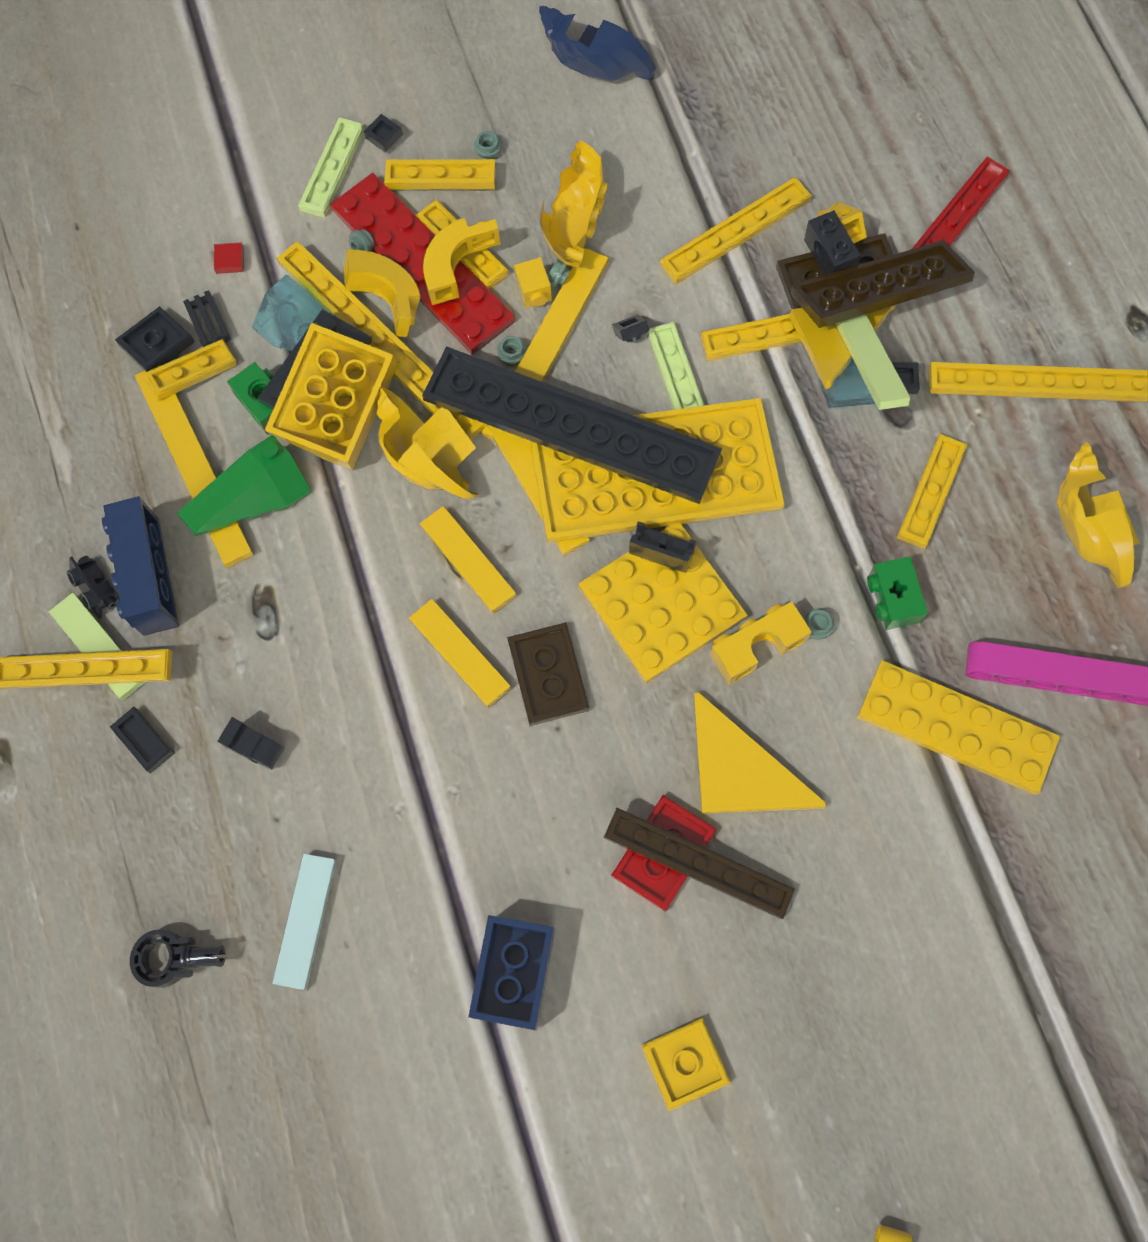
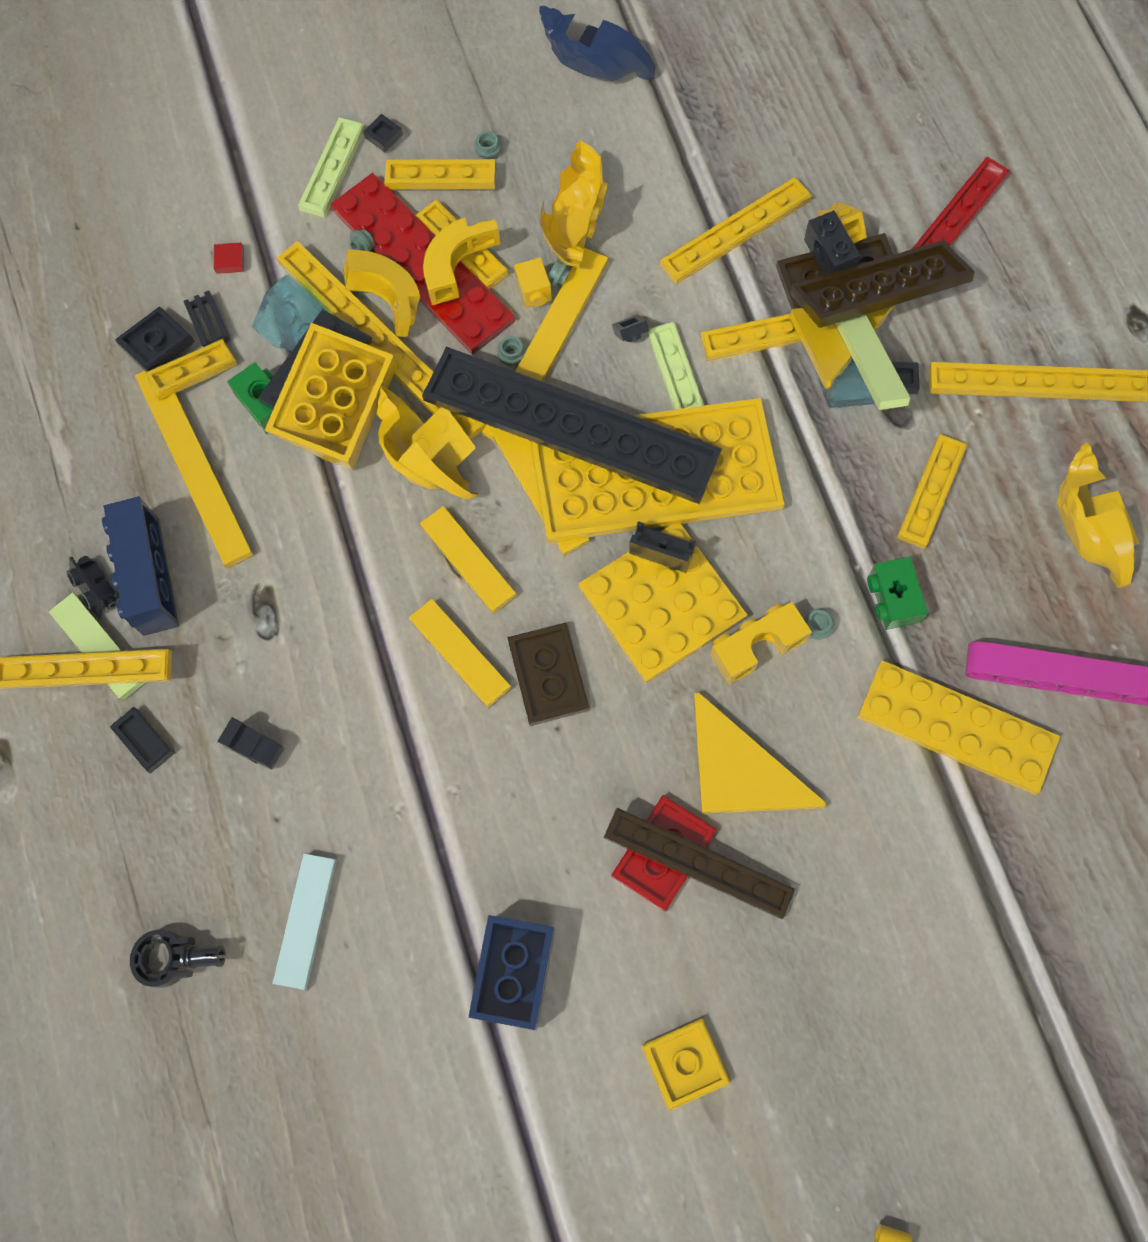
(254, 484): green wedge -> none

